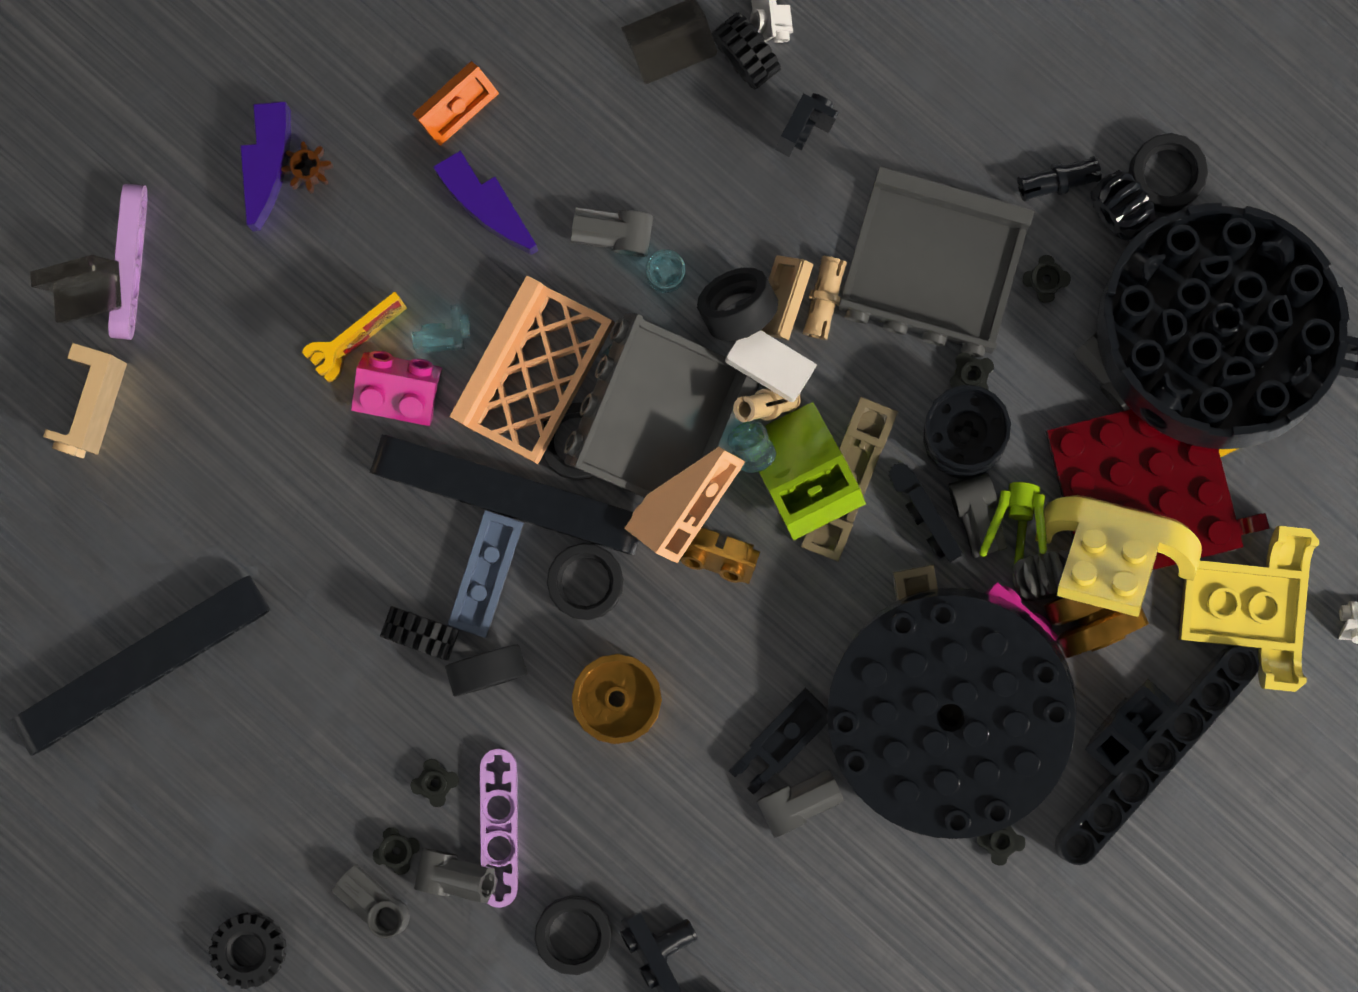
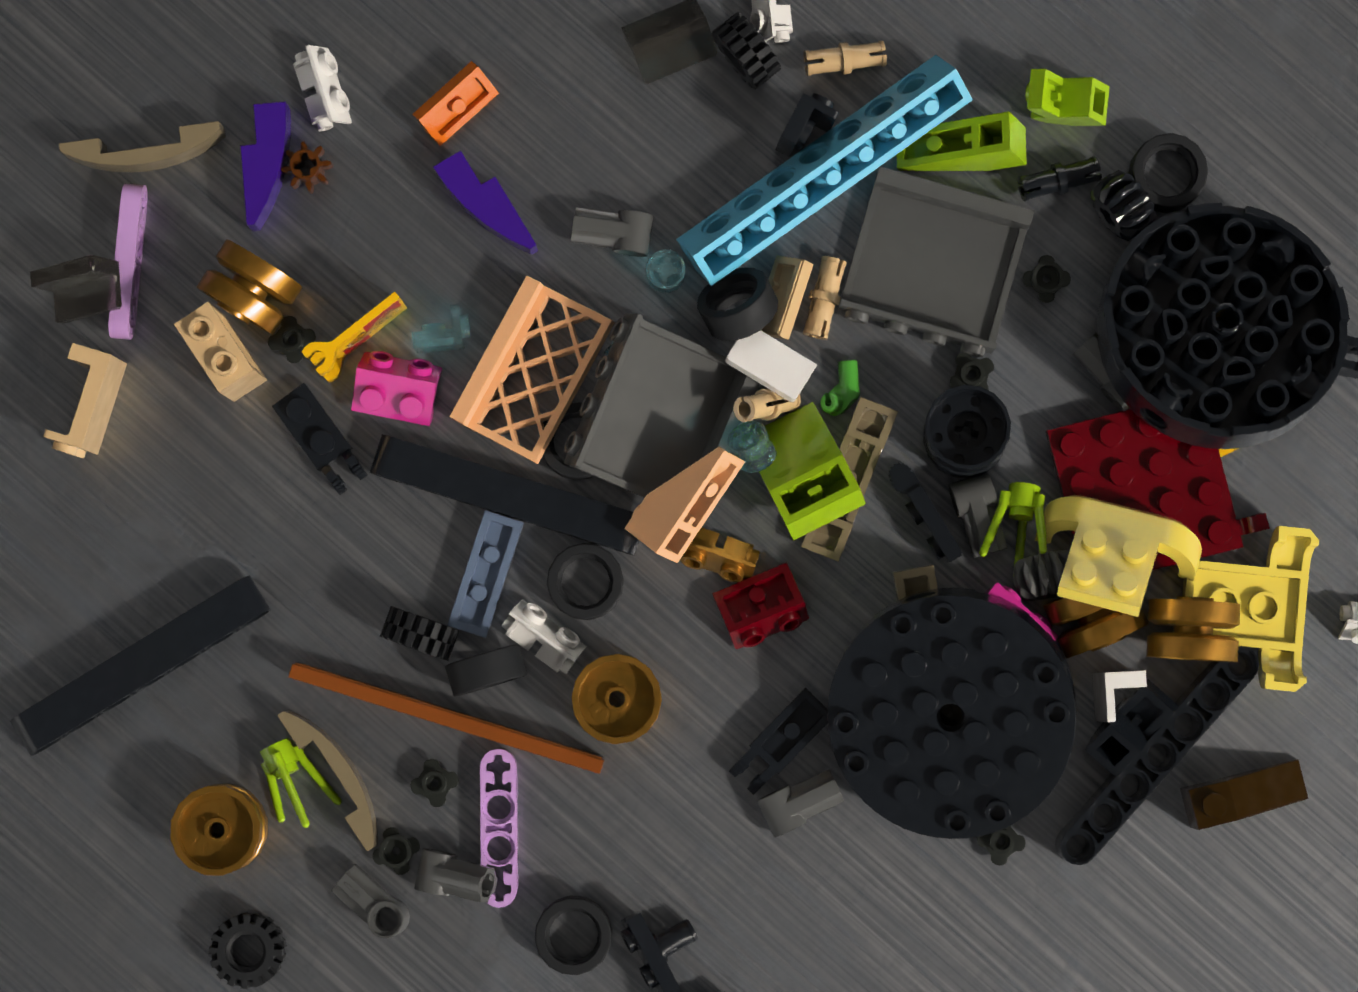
(194, 141): none -> dark tan slope
(209, 851): none -> pearl gold wheel
(220, 352): none -> tan window
(249, 287): none -> pearl gold wheel
(280, 342): none -> pearl dark grey plate
(281, 762): none -> lime plant
(317, 434): none -> black hinge
(318, 70): none -> white hinge
(362, 819): none -> dark tan slope
(446, 717): none -> dark orange tile
(559, 644): none -> white hinge
(761, 606): none -> dark red bracket
(824, 169): none -> medium azure brick
(845, 58): none -> tan pin
(845, 392): none -> bright green arm
(968, 145): none -> lime slope
(1066, 100): none -> lime brick
(1104, 686): none -> white panel
(1193, 629): none -> pearl gold wheel
(1243, 794): none -> dark brown slope

